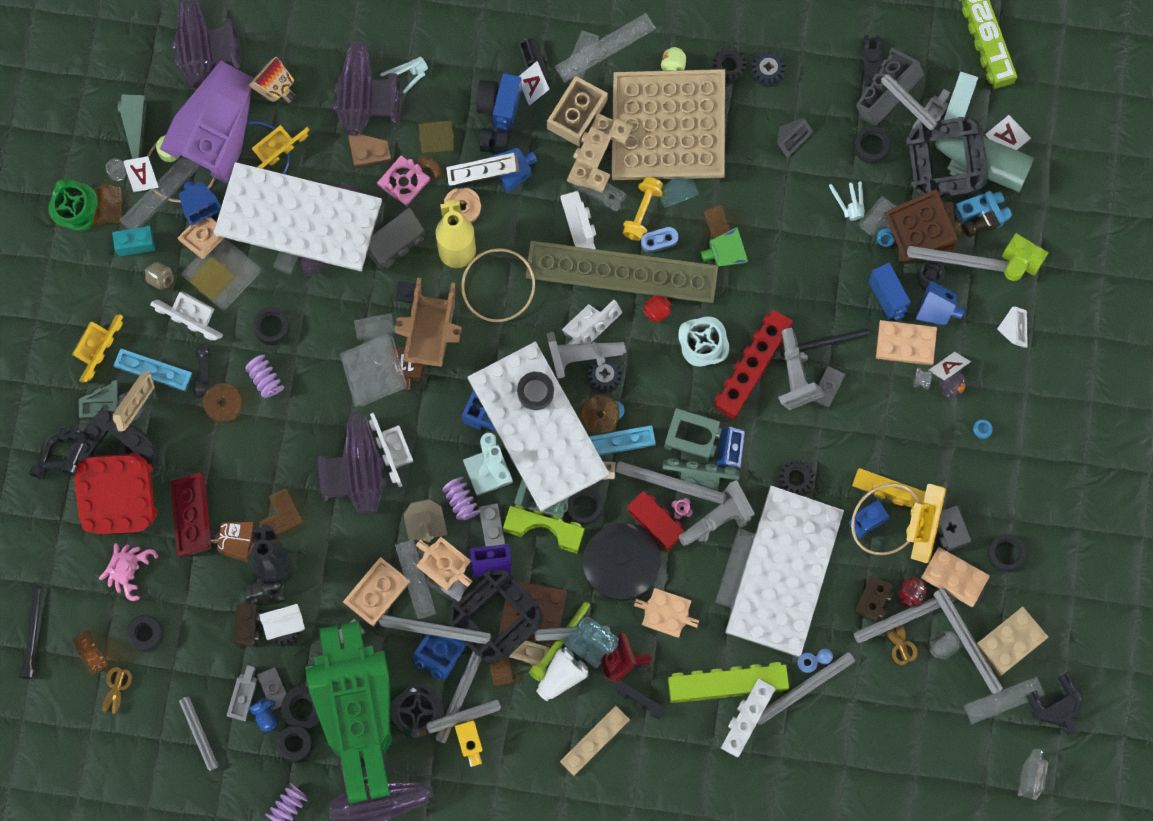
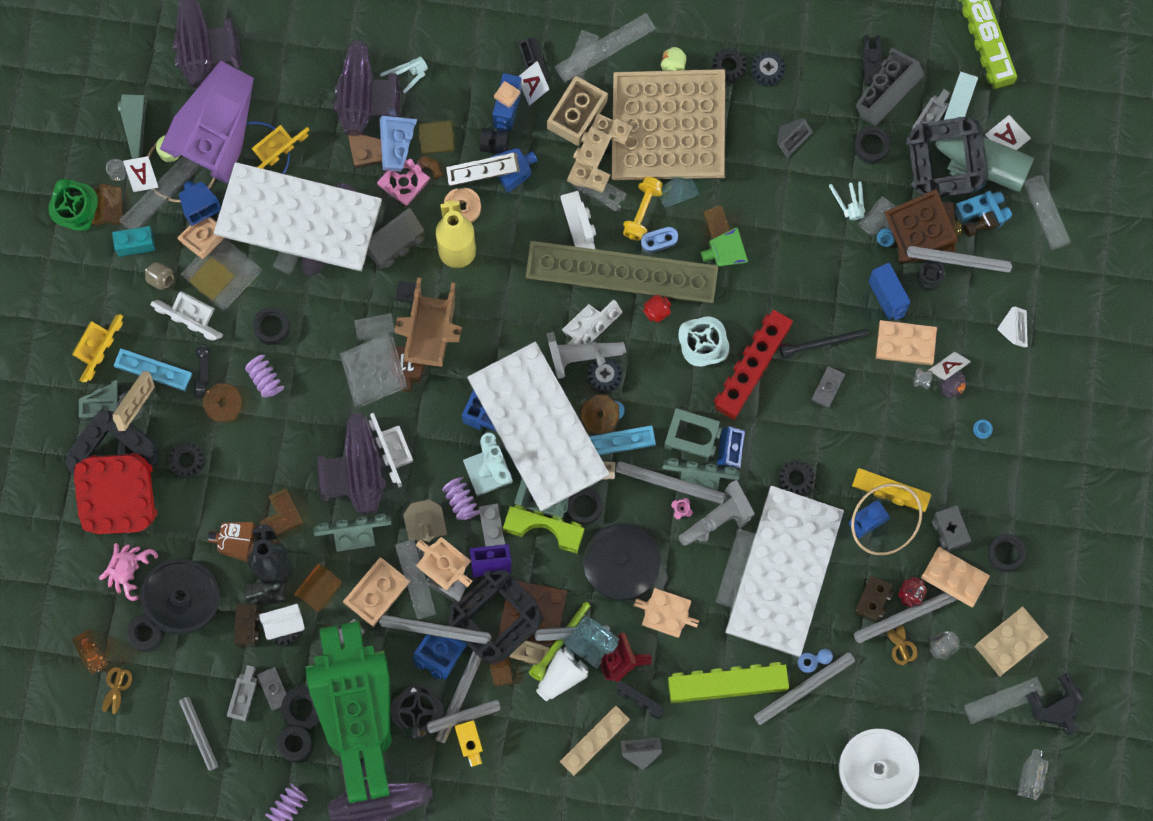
(27, 670): black piece -> none
(68, 465): black bar -> none
(183, 449): none -> black tyre
(185, 581): none -> black dish
(190, 514): dark red plate -> none
(264, 716): blue animal -> none
(274, 82): torso -> none
(318, 587): none -> clear orange panel
(354, 533): none -> sand green bracket
(395, 140): none -> light blue wing
(486, 96): black tyre -> none
(507, 94): none -> light nougat plate
(530, 377): black tyre -> none
(531, 296): tan piece -> none
(641, 751): none -> dark grey slope
(655, 520): red brick -> none
(748, 717): white bracket -> none
(801, 391): light grey piece -> none
(879, 769): none -> white dish
(909, 102): light grey axle -> none
(925, 522): yellow bracket -> none
(938, 305): torso -> none
(968, 641): light grey axle -> none
(1022, 257): lime brick -> none
(1047, 212): none -> clear plate

